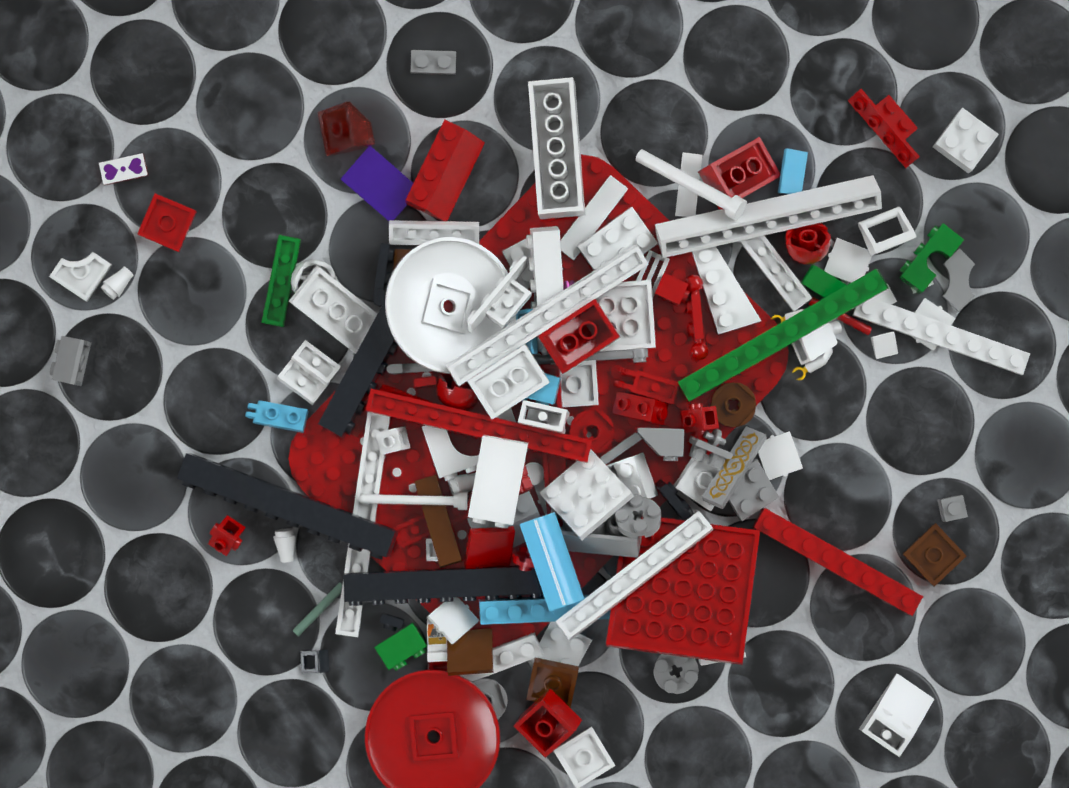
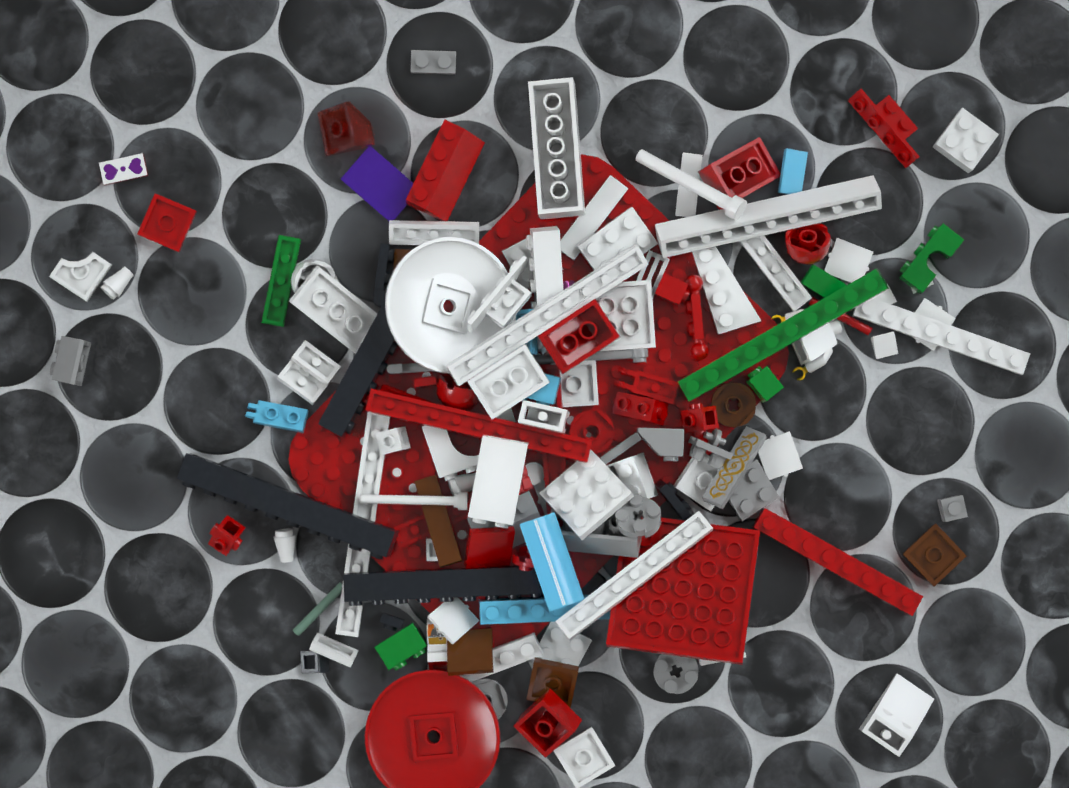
(333, 650): none -> white tile
(764, 383): none -> green brick
(875, 248): white tile -> none
(958, 271): light grey tile -> none

